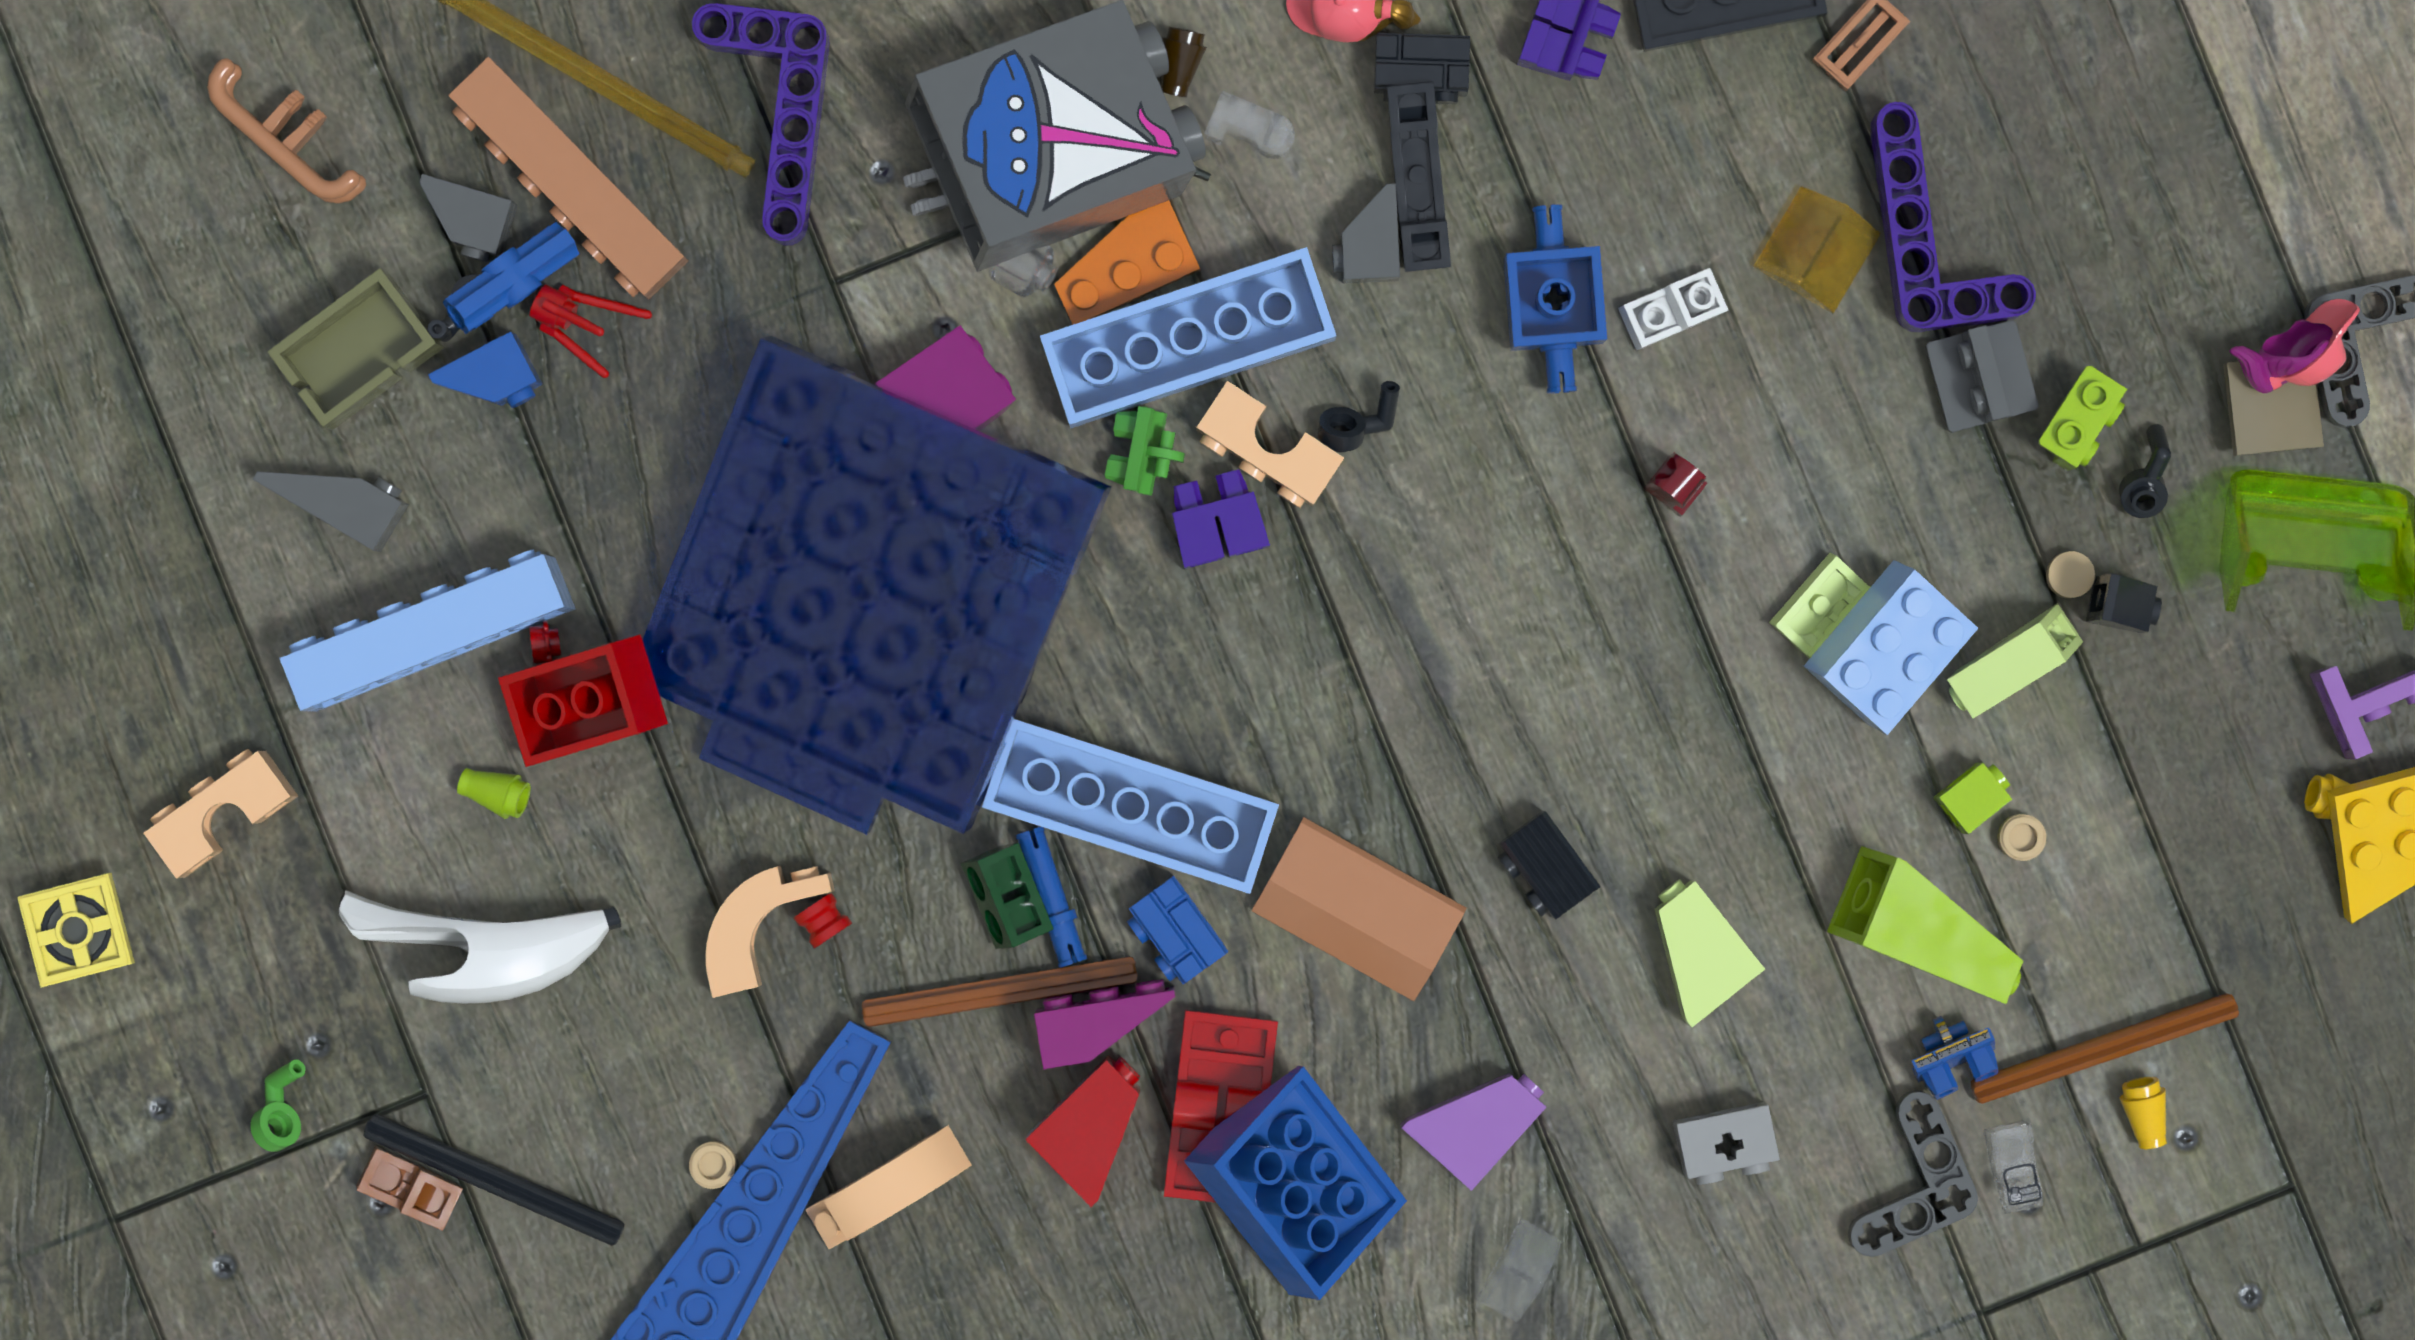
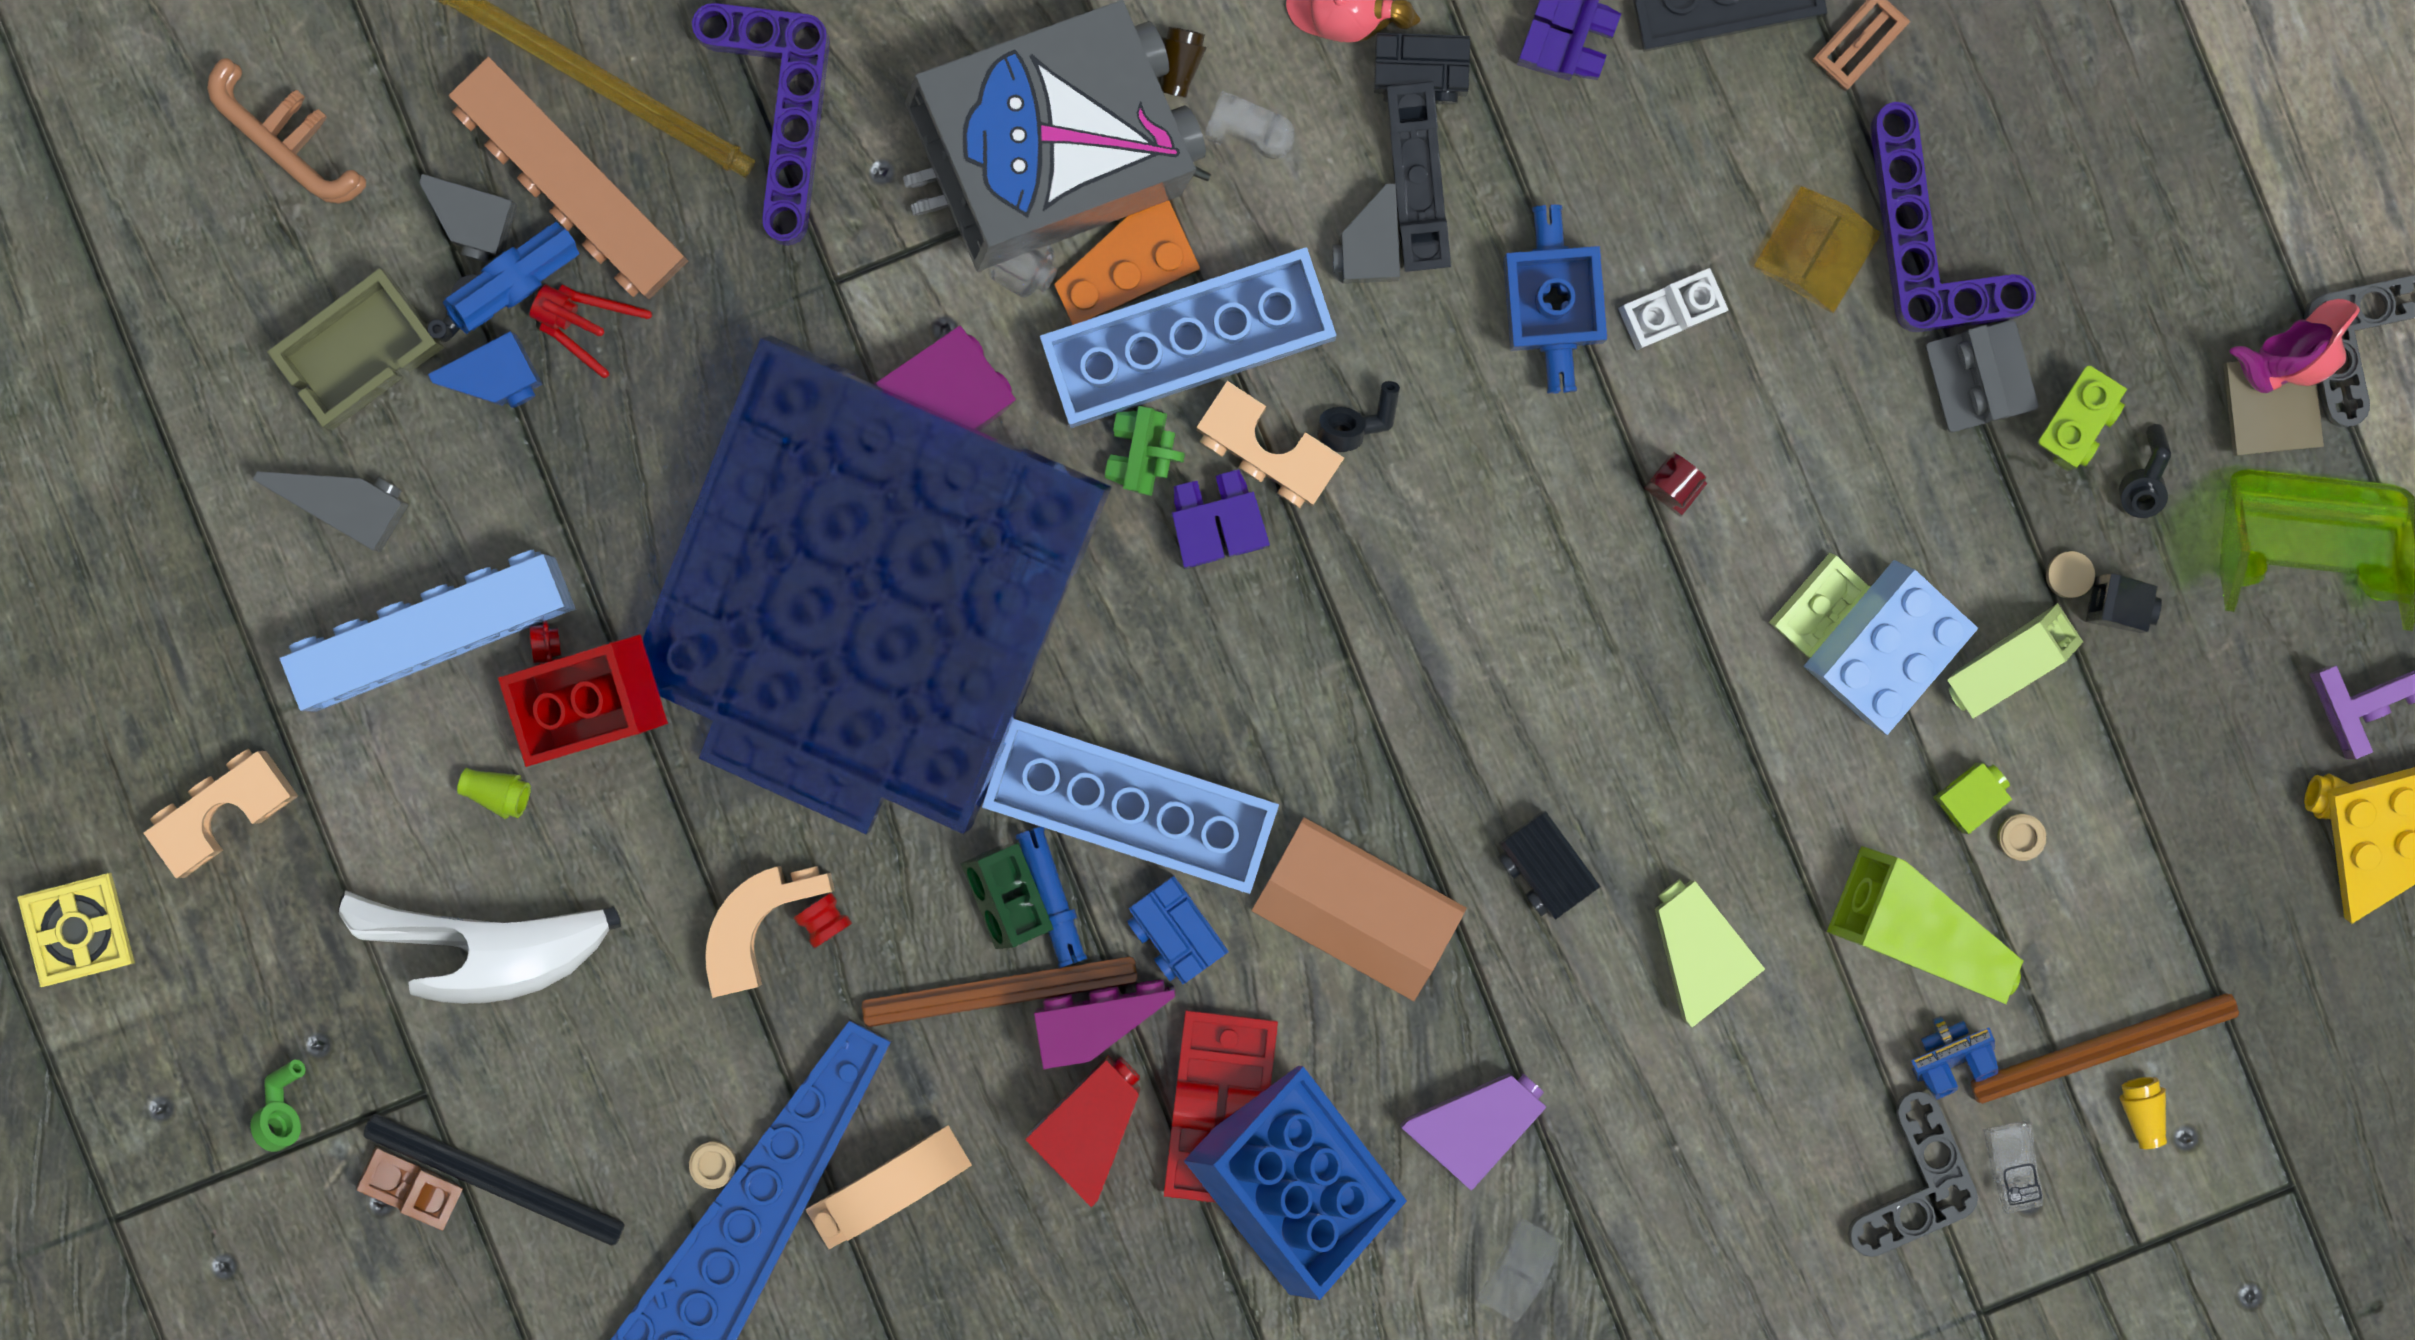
(1700, 1133): light grey brick -> none

